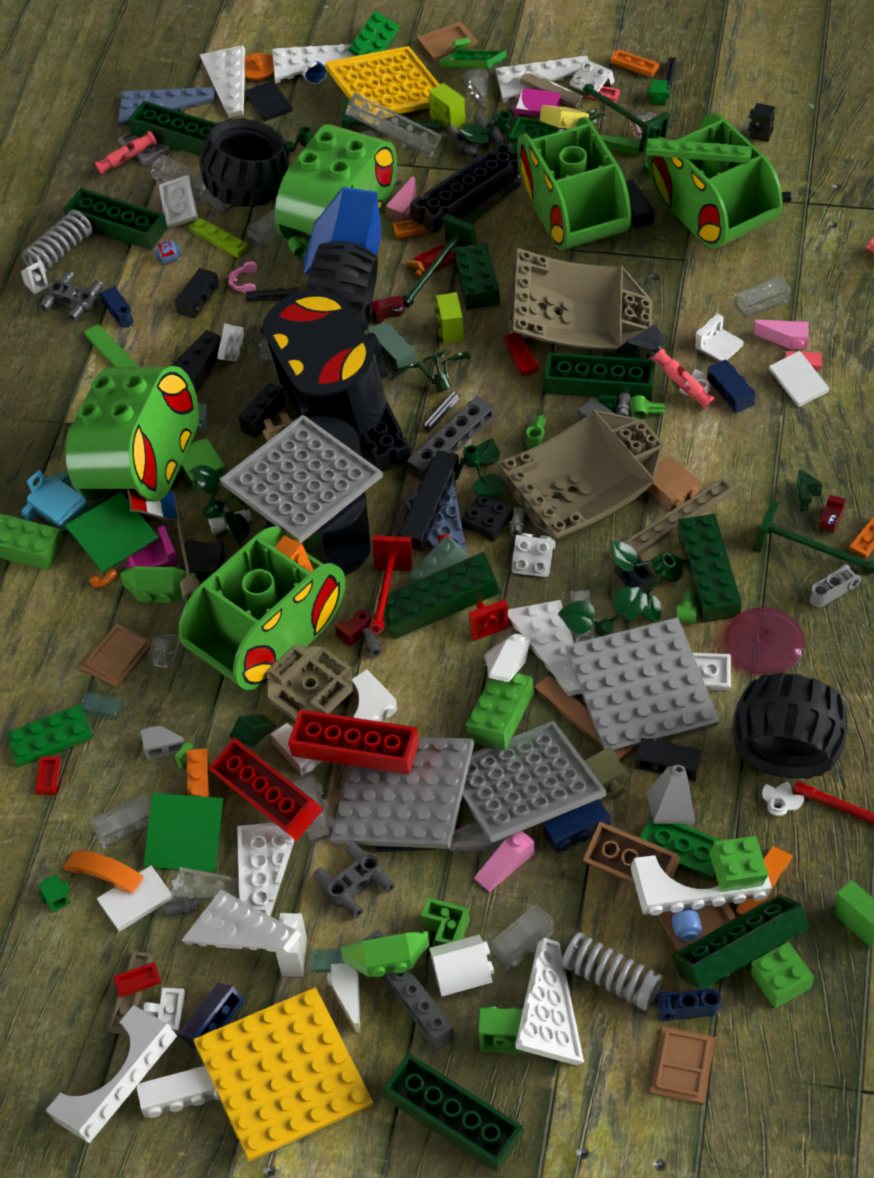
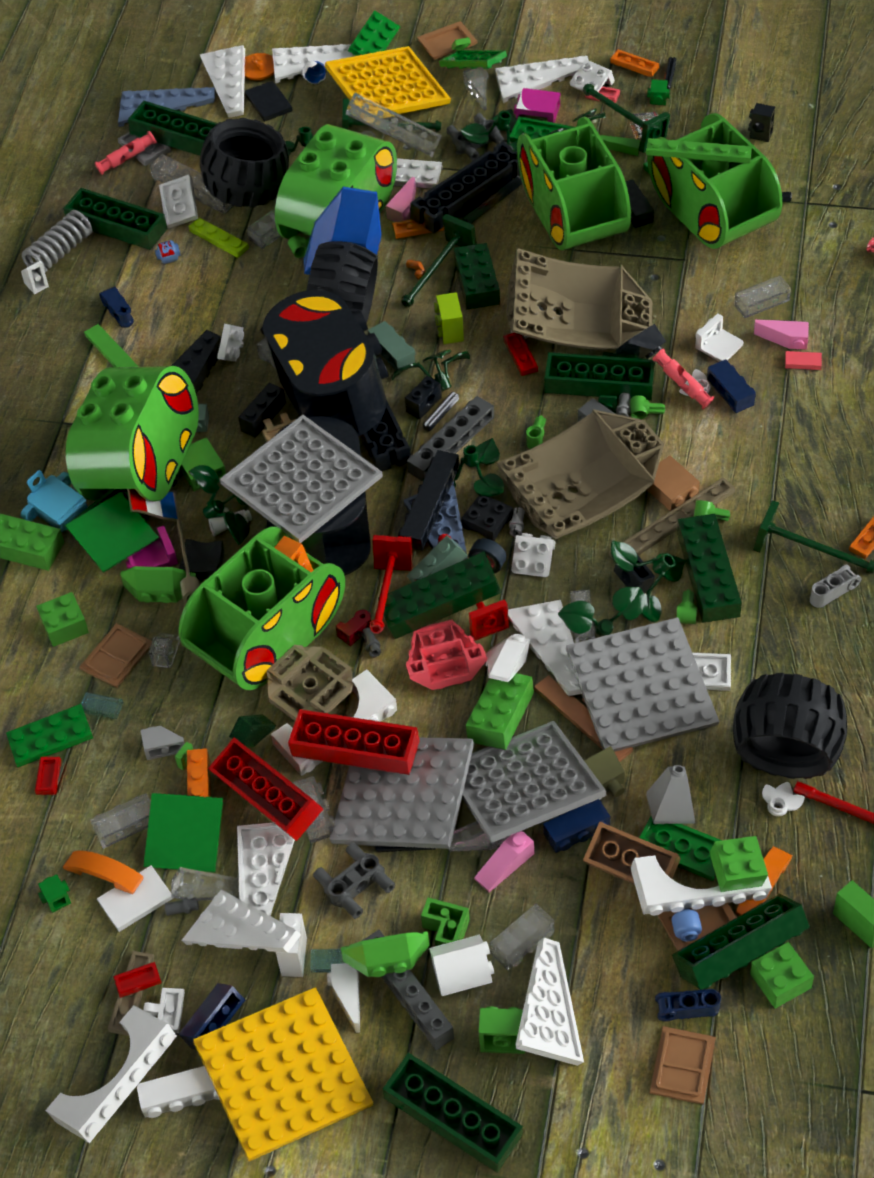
(62, 619): none -> bright green brick
(71, 296): dark grey piece -> none
(103, 581): orange arm -> none
(197, 293): black brick -> none
(249, 267): bright pink piece -> none
(270, 294): black pin -> none
(387, 308): dark red leg -> none
(423, 397): none -> black brick
(425, 172): none -> white plate
(430, 255): red plate -> none
(443, 656): none -> coral wedge
(447, 106): lime brick -> none
(493, 551): none -> black wheel
(539, 82): dark tan tile -> none
(561, 116): light yellow brick -> none
(574, 959): light grey piece -> none
(657, 756): black brick -> none
(706, 507): none -> bright green axle
(764, 641): clear pink dish -> none
(799, 379): white tile -> none
(807, 488): clear green slope -> none
(832, 513): dark red leg -> none

